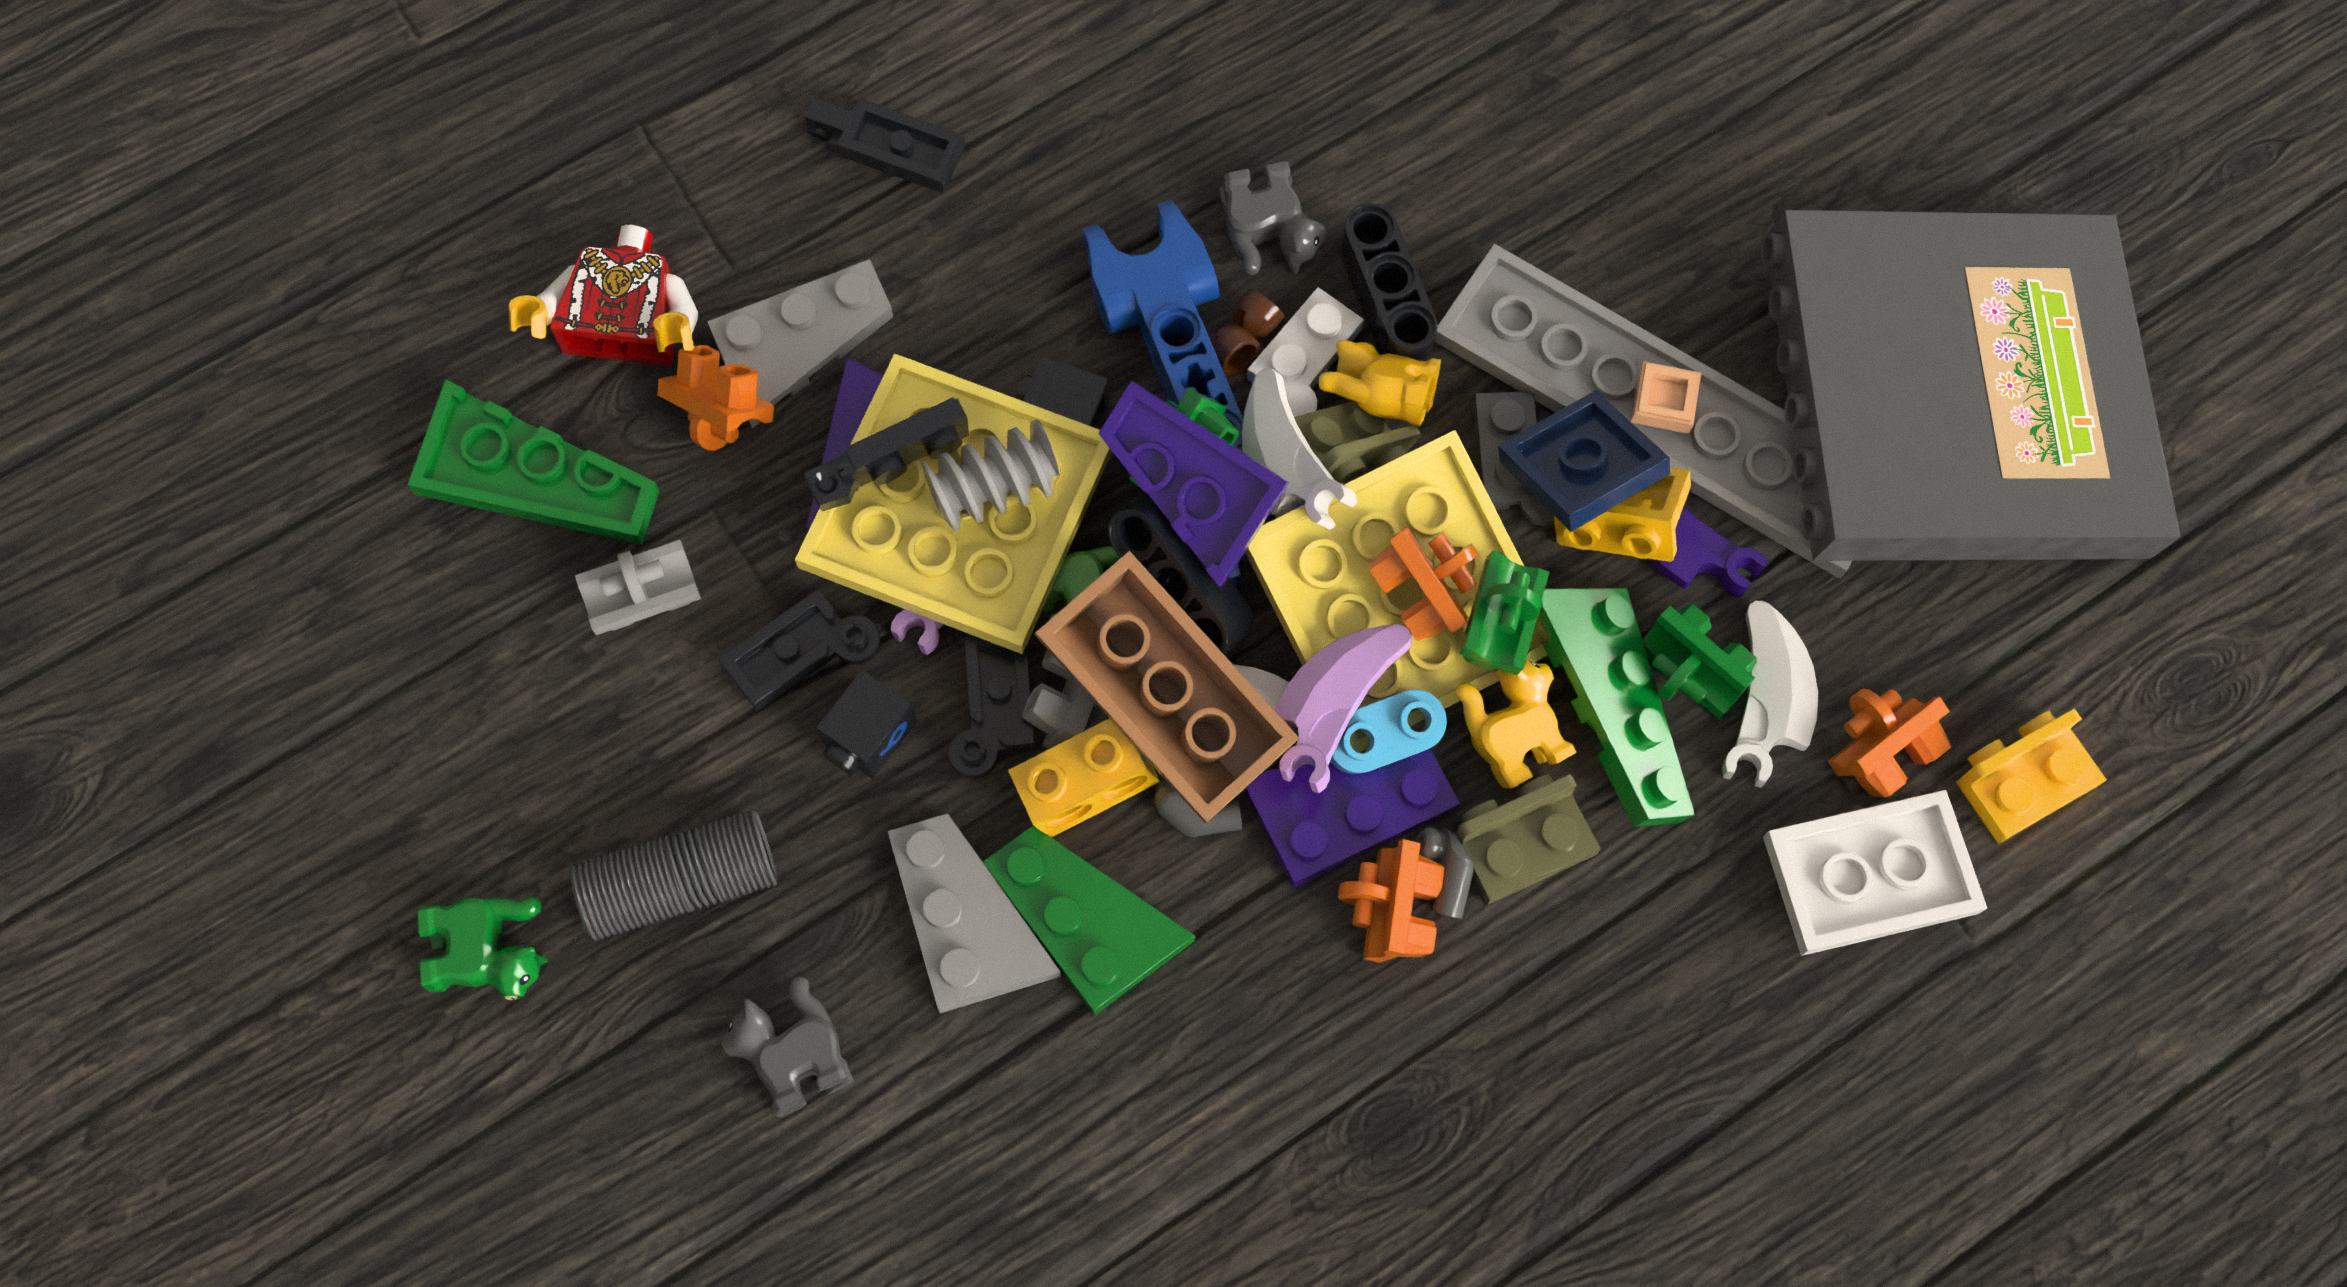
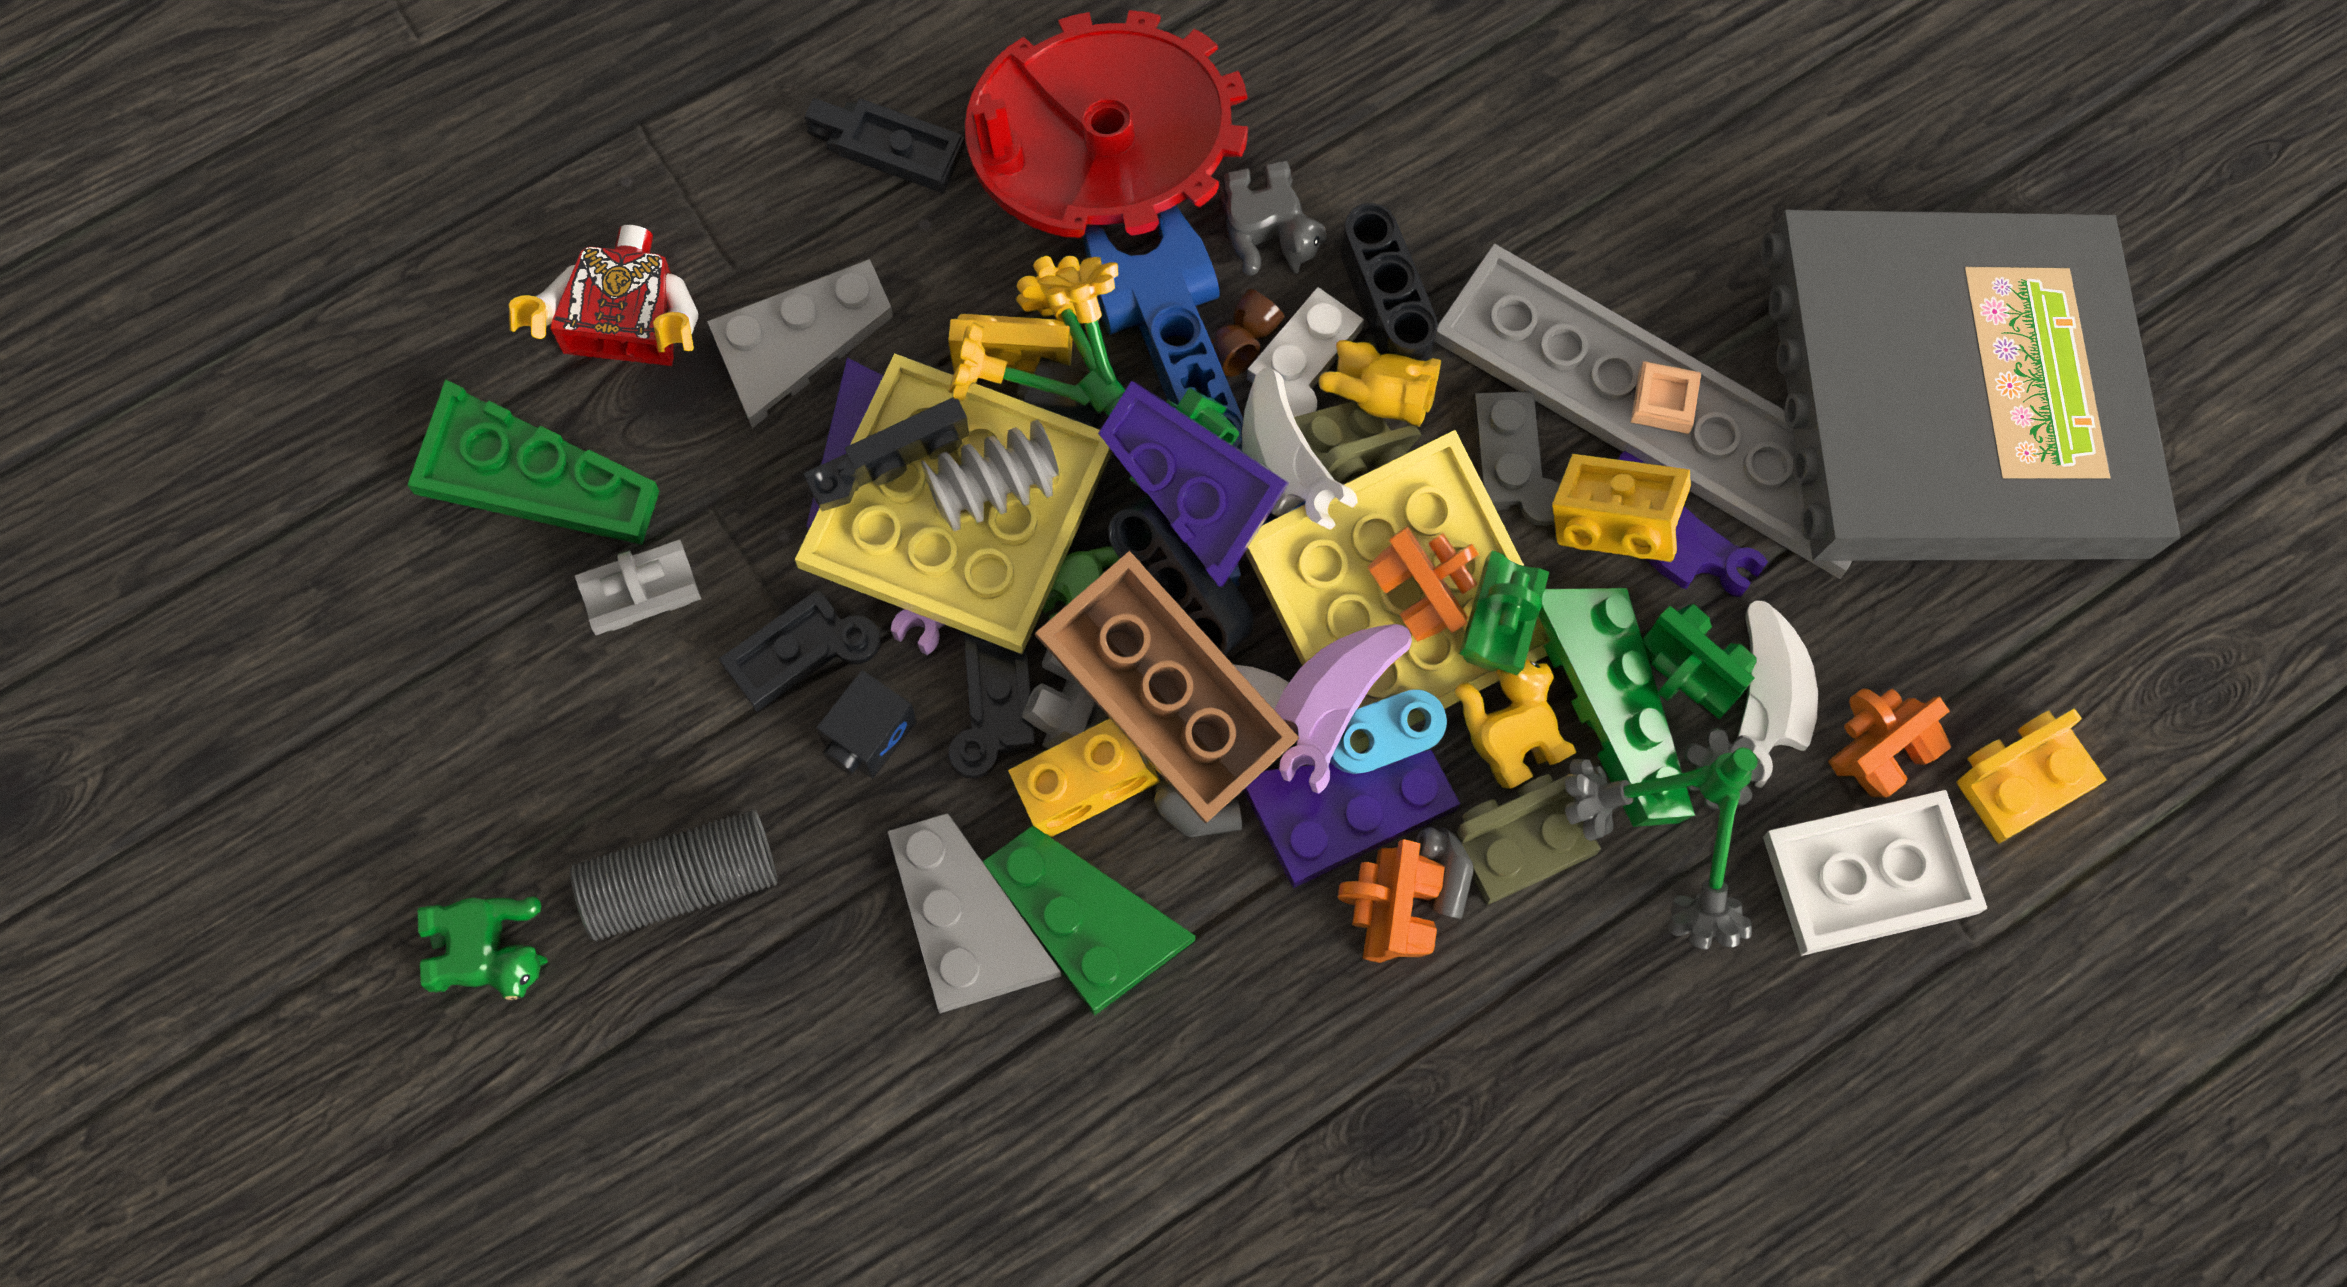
(714, 396): orange hips -> none
(786, 1059): dark grey animal -> none
(1015, 340): none -> yellow bracket
(1065, 293): none -> yellow plant
(1103, 125): none -> red piece
(1584, 460): dark blue plate -> none
(1722, 777): none -> dark grey plant

